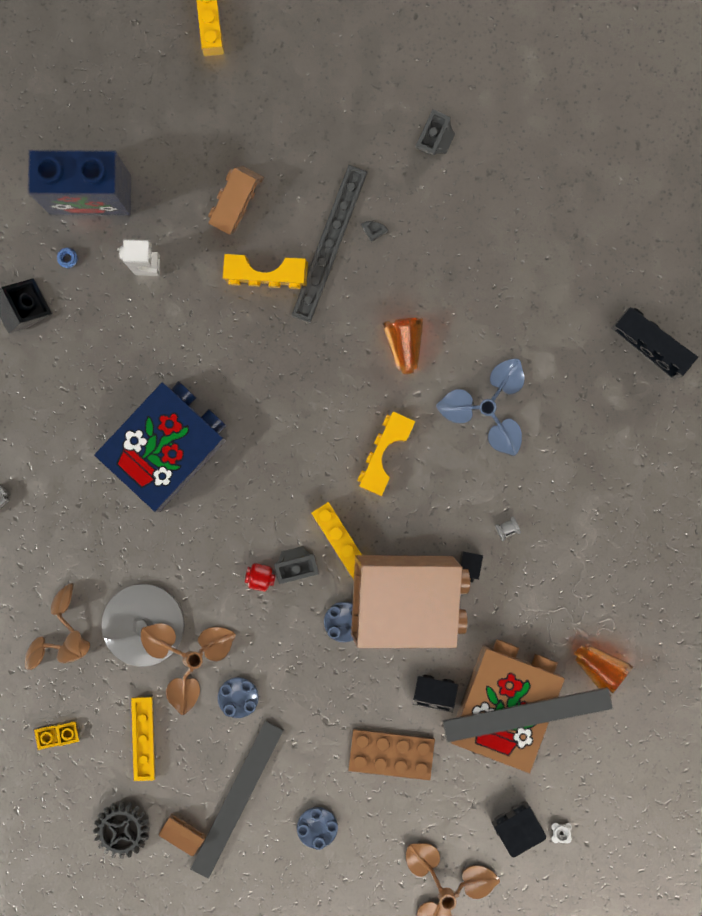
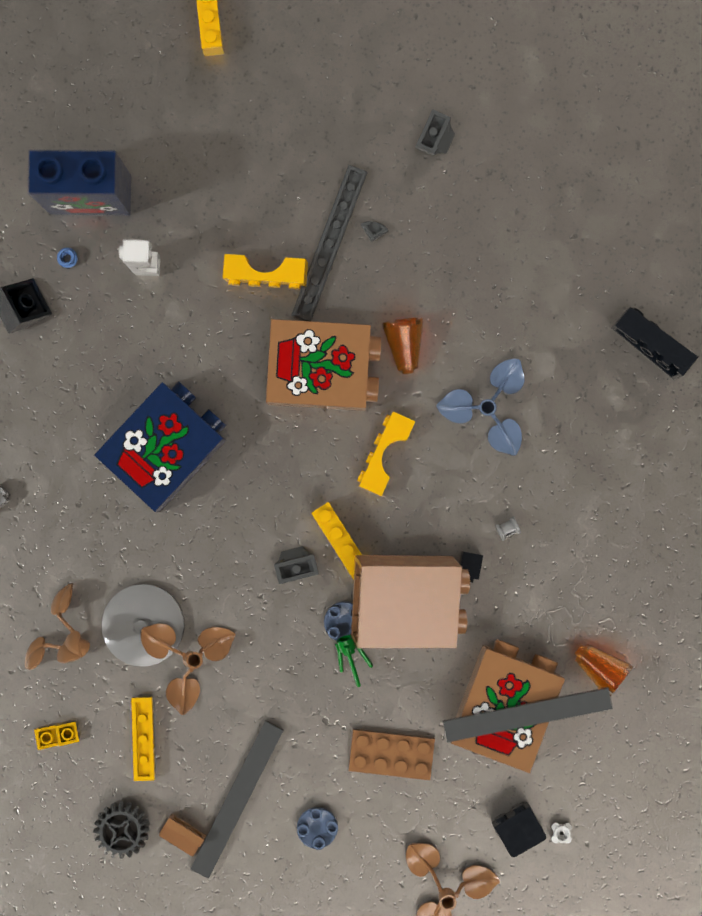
(234, 199): medium nougat wedge -> none
(238, 697): sand blue dish -> none
(259, 577): red head -> none
(321, 365): none -> medium nougat brick
(347, 646): none -> green plant
(435, 693): black brick -> none

